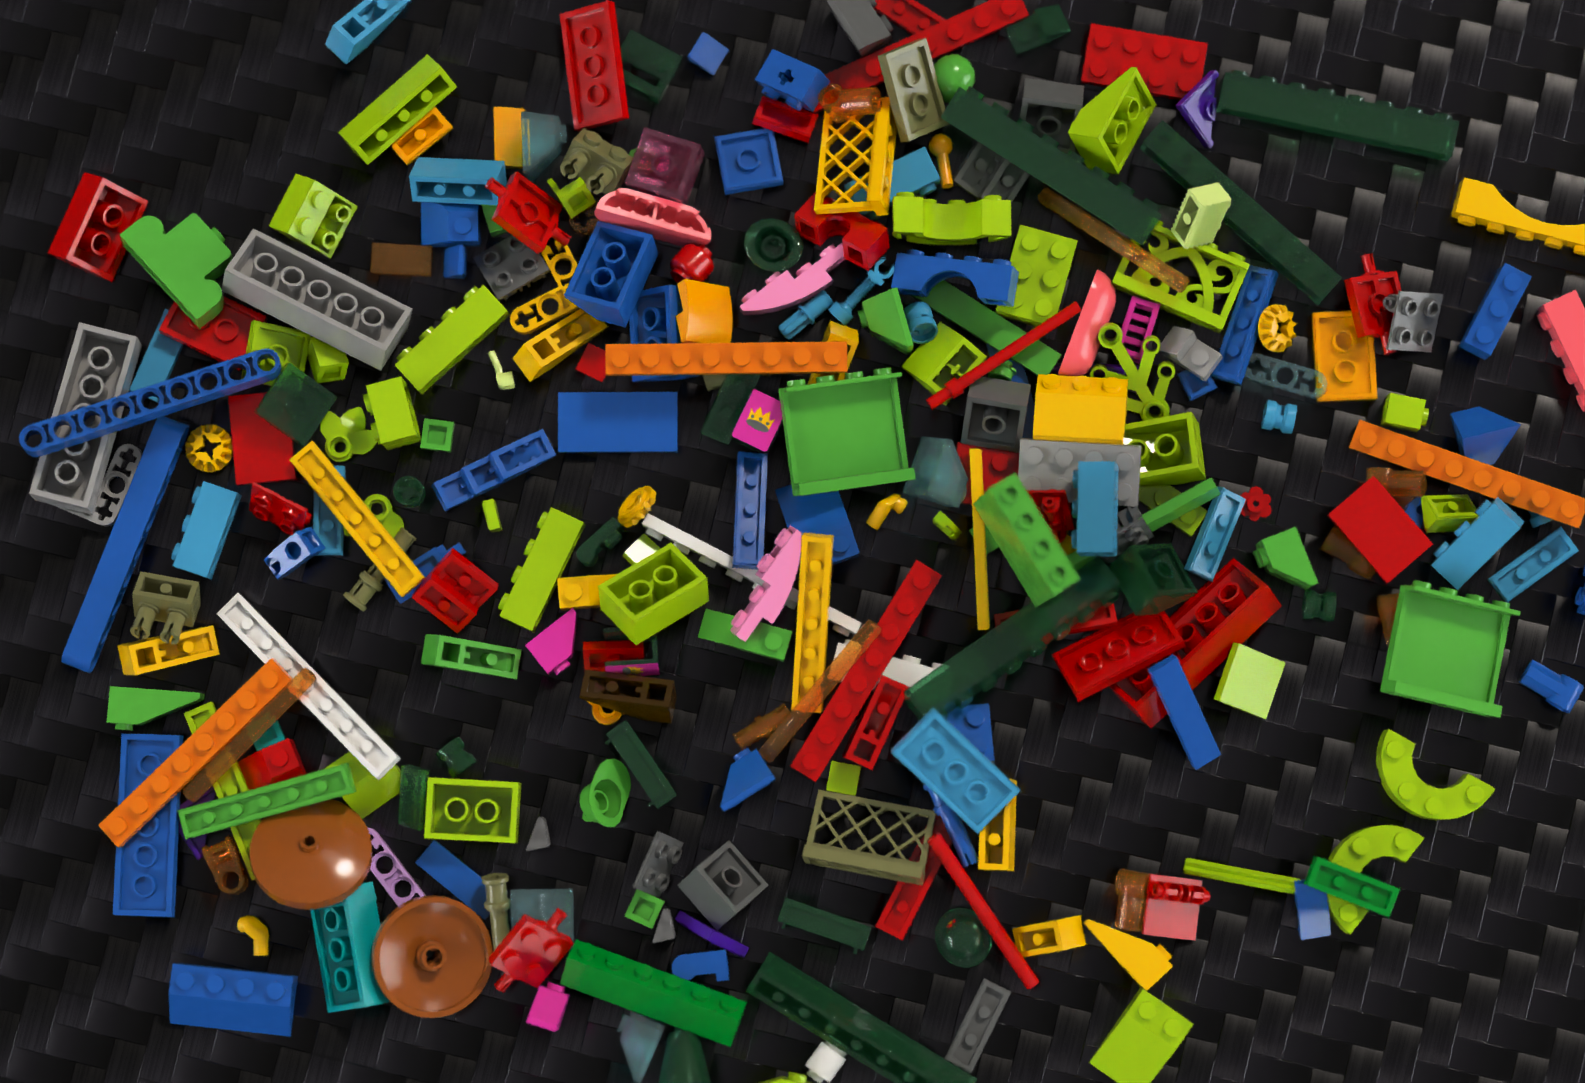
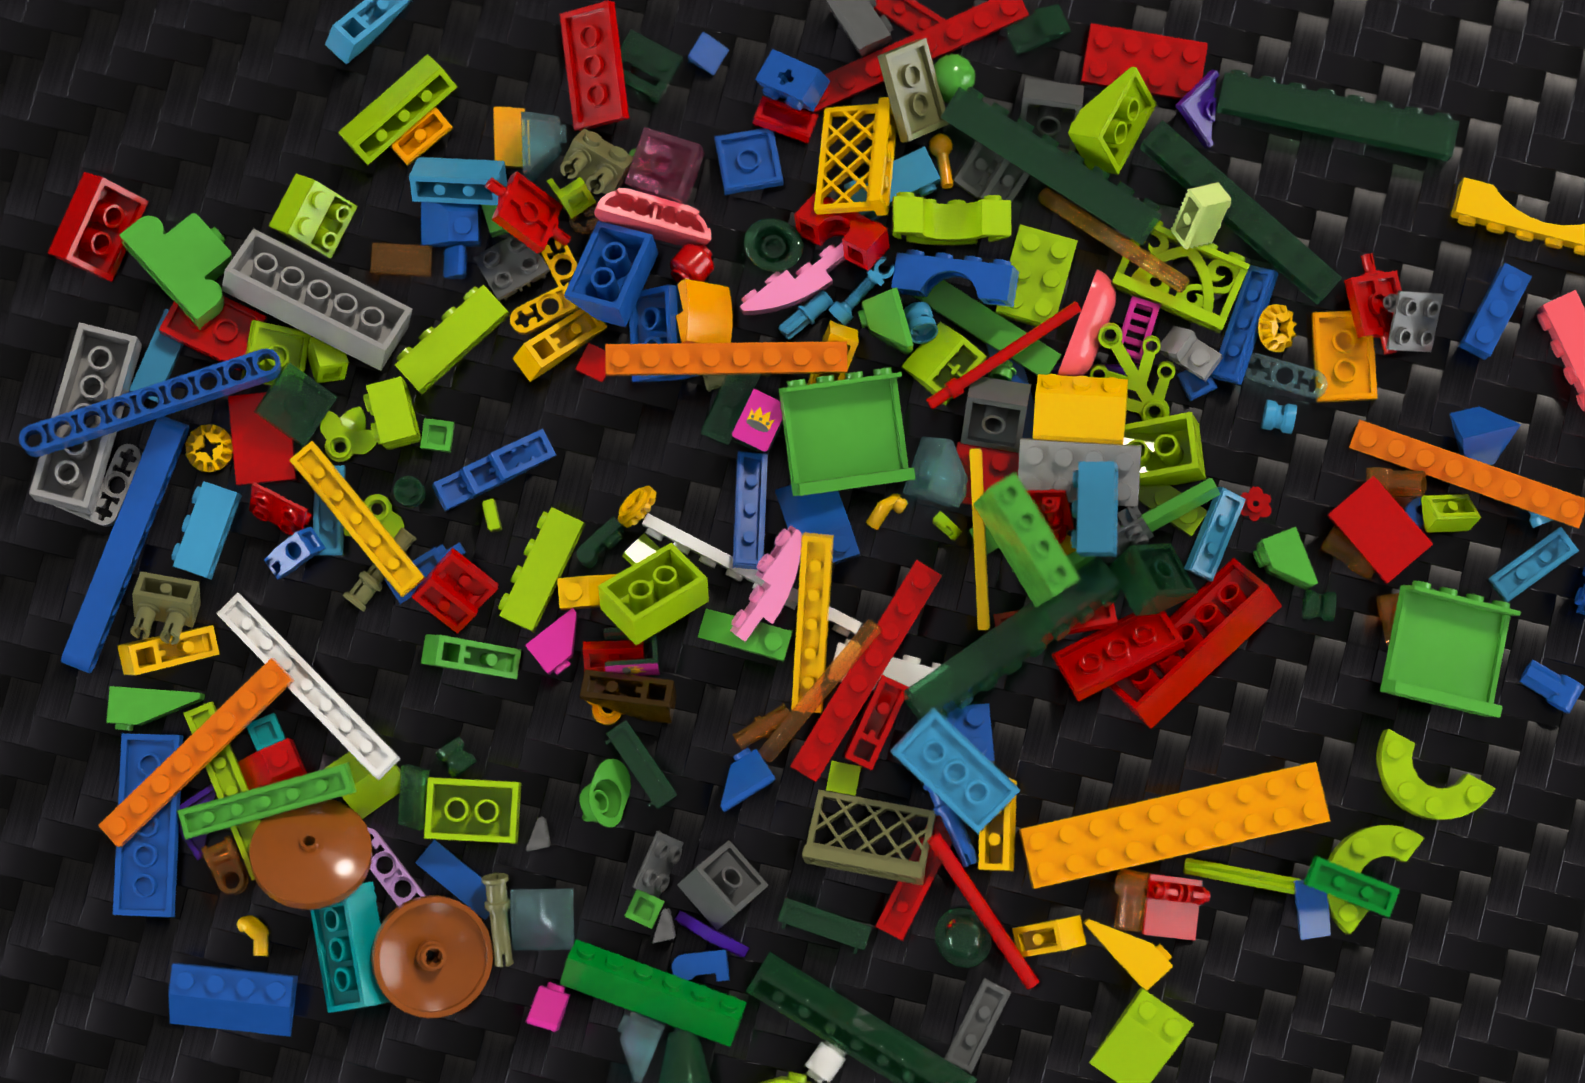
(249, 734): clear orange axle -> none
(504, 380): yellowish green hand -> none
(530, 950): red plate -> none
(617, 422): blue tile -> none
(844, 103): clear orange piece -> none
(1174, 825): none -> light orange brick
(1184, 711): blue tile -> none
(1249, 680): lime tile -> none
(1404, 412): lime brick -> none
(1476, 542): dark azure brick -> none

